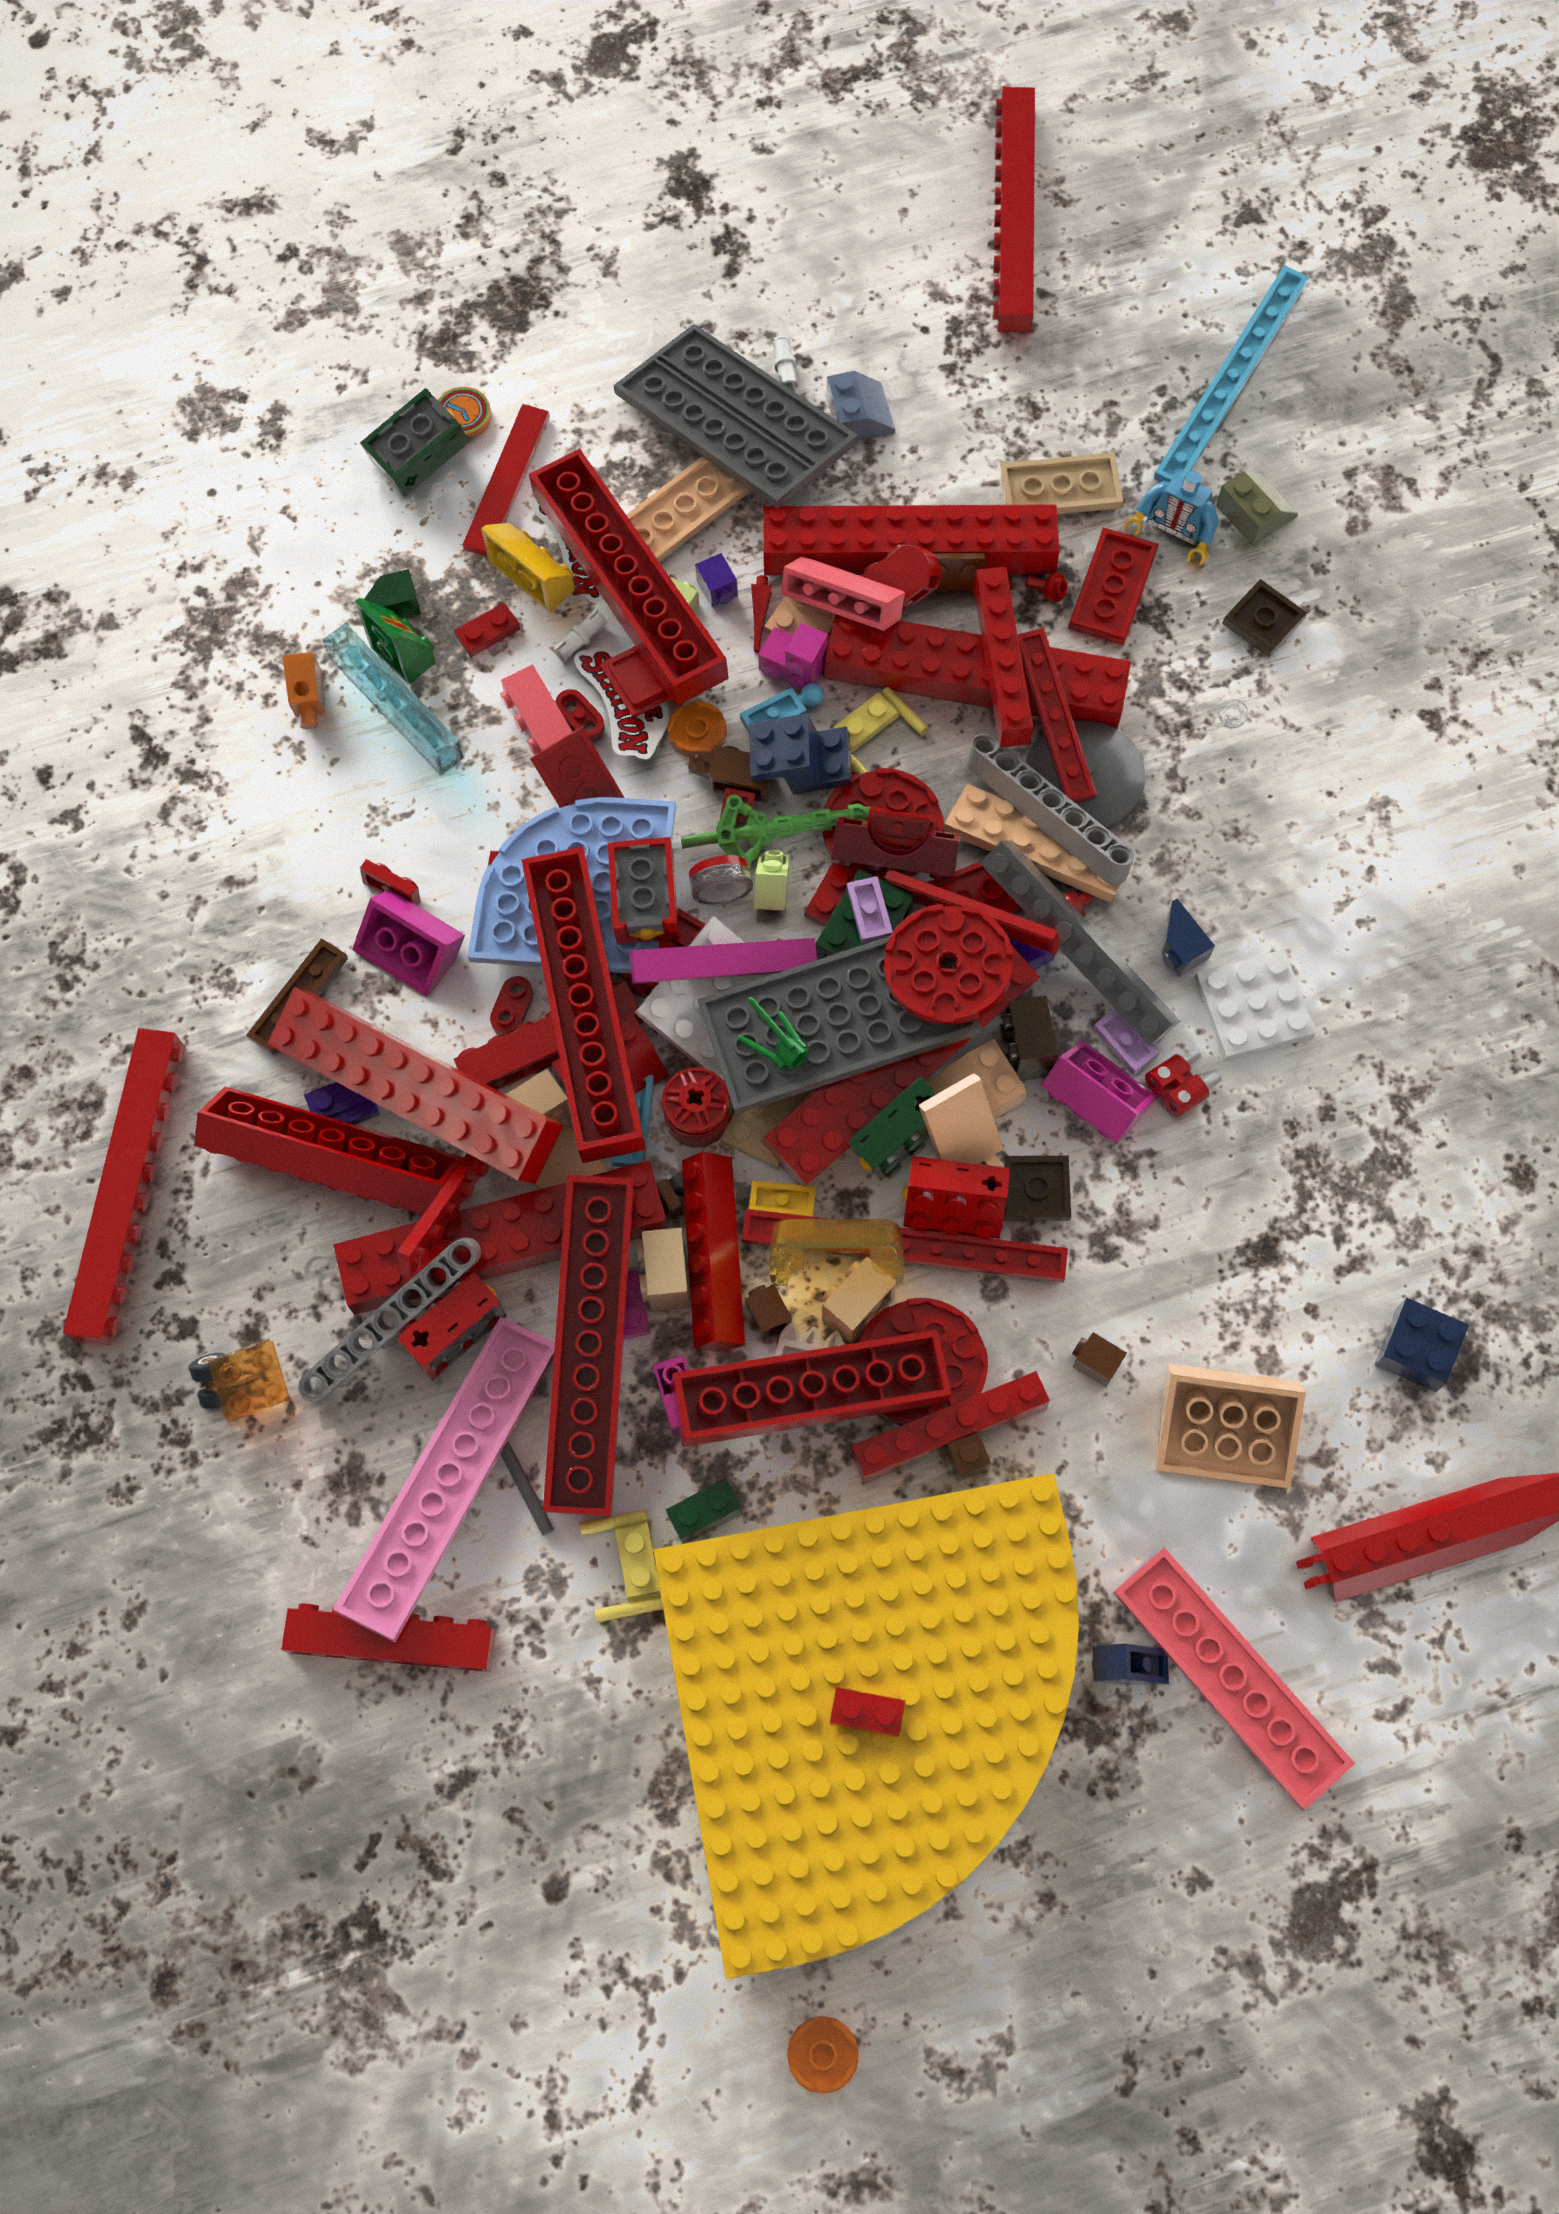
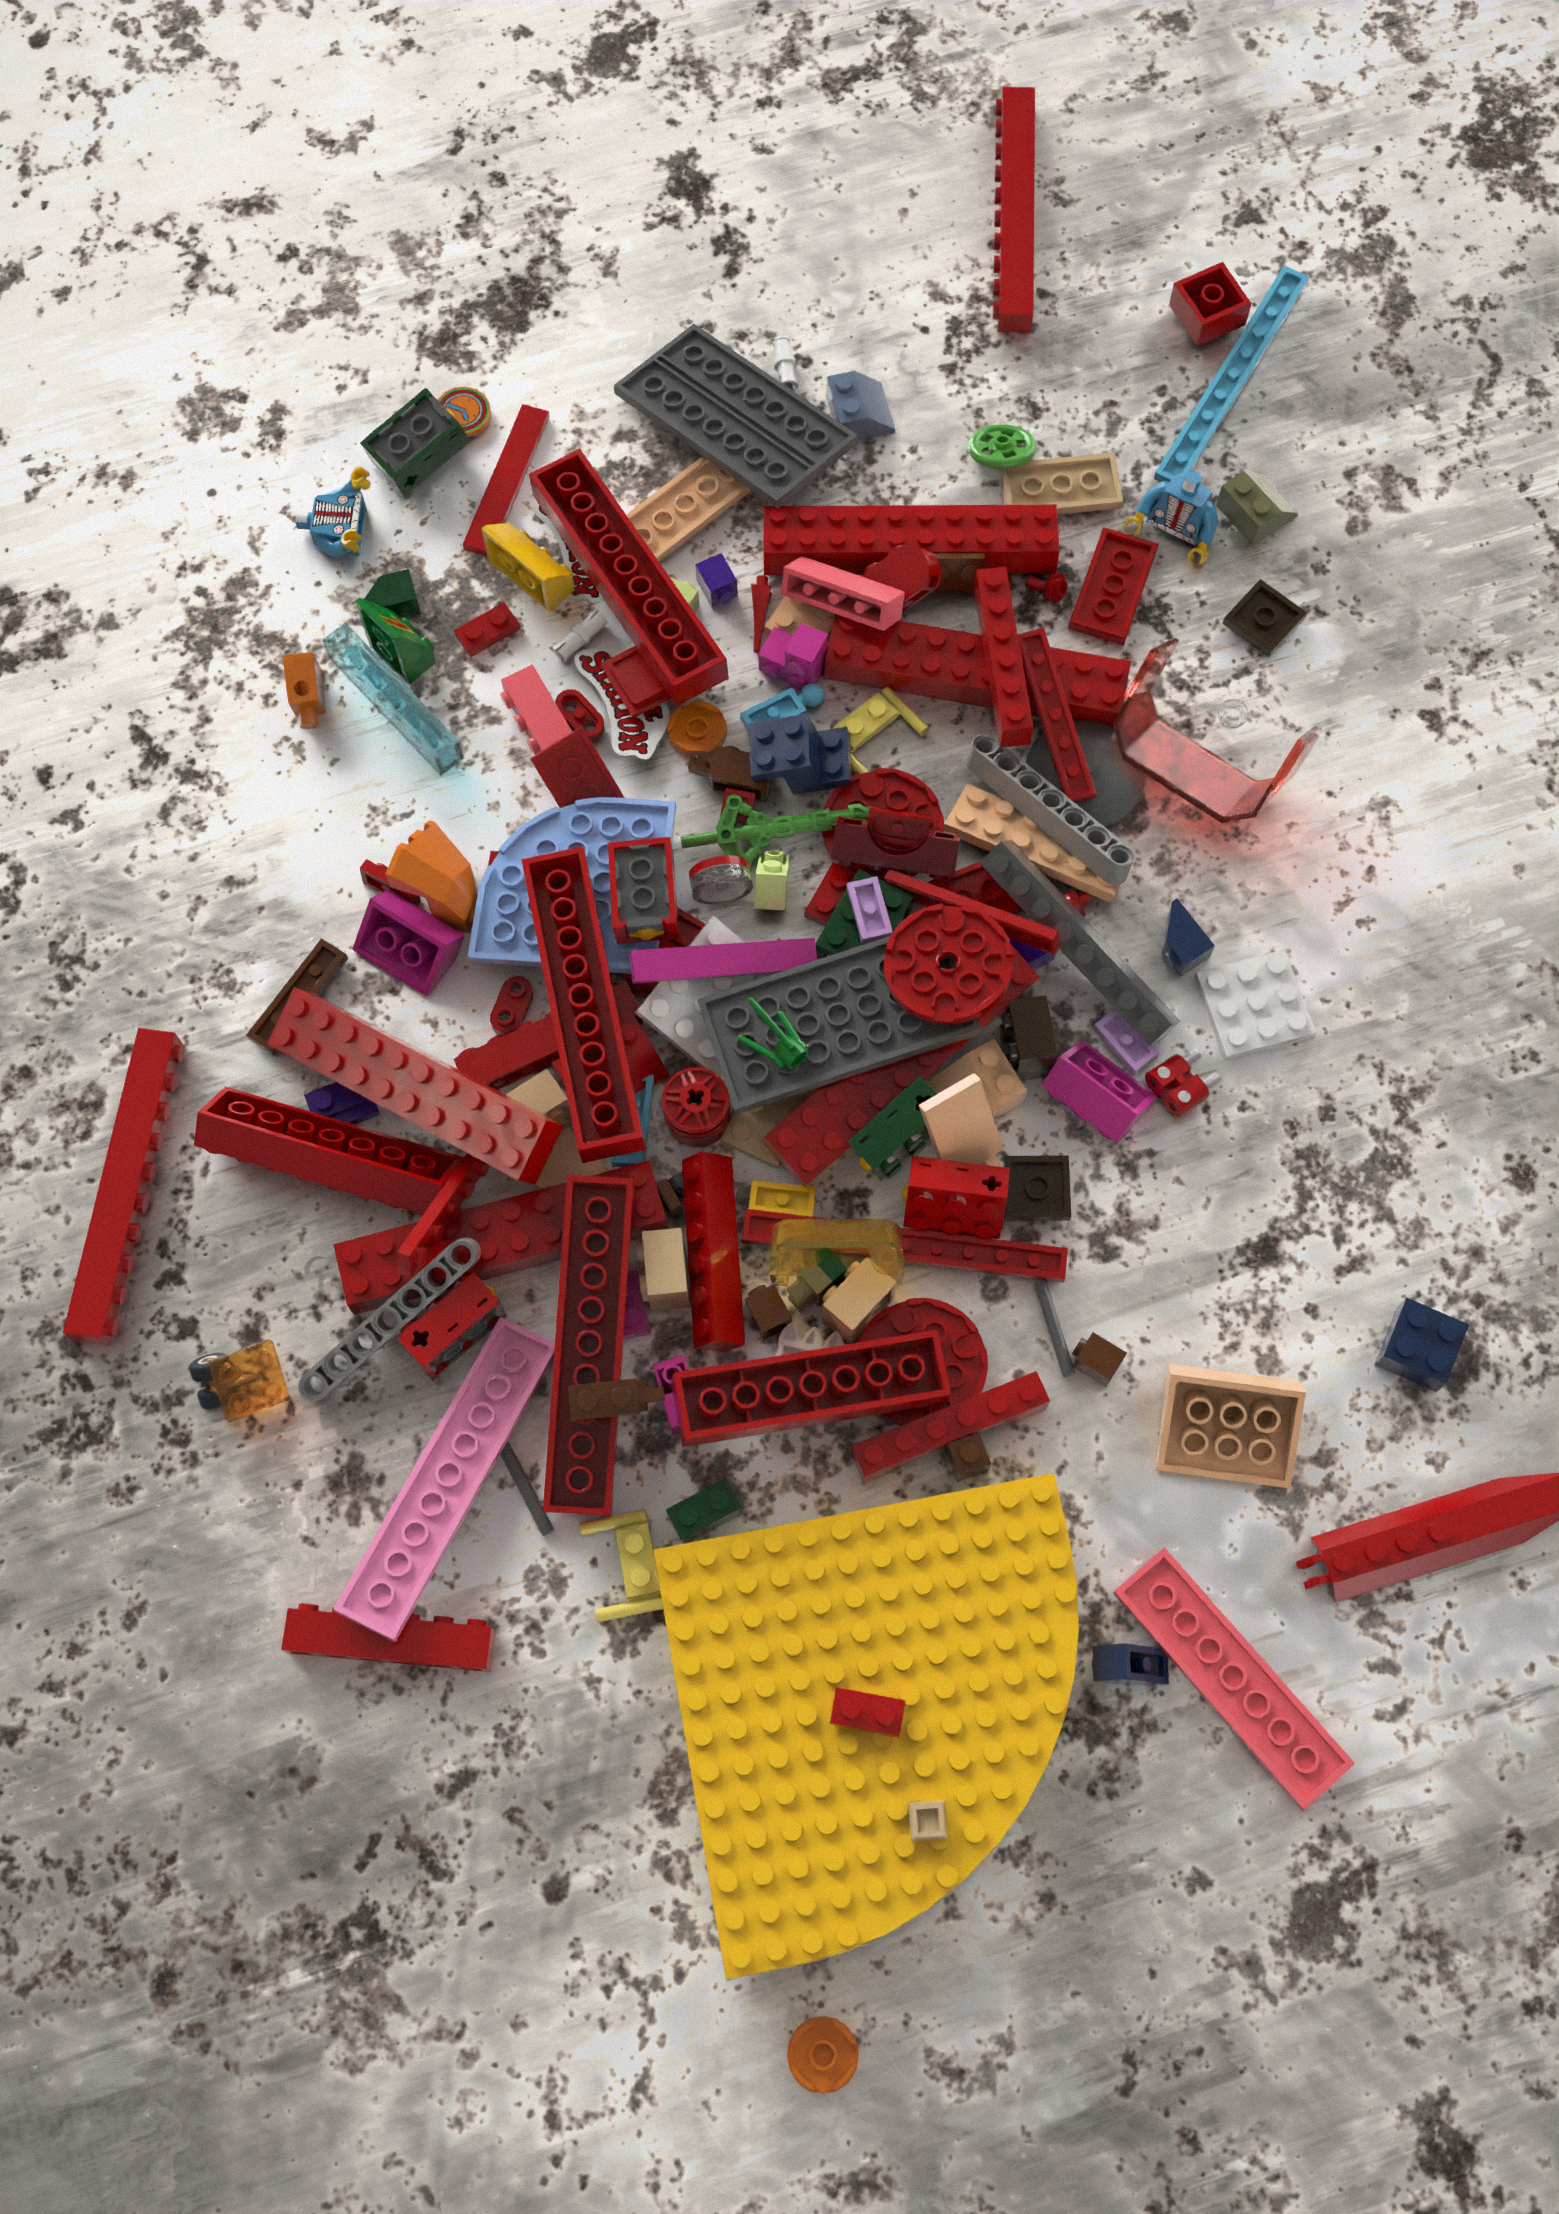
(338, 517): none -> torso
(438, 872): none -> orange brick
(611, 1399): none -> reddish brown hinge
(814, 1284): none -> olive hips
(927, 1820): none -> tan tile
(1002, 446): none -> bright green plate
(1054, 1328): none -> dark grey bar
(1186, 765): none -> clear red piece
(1210, 304): none -> red brick

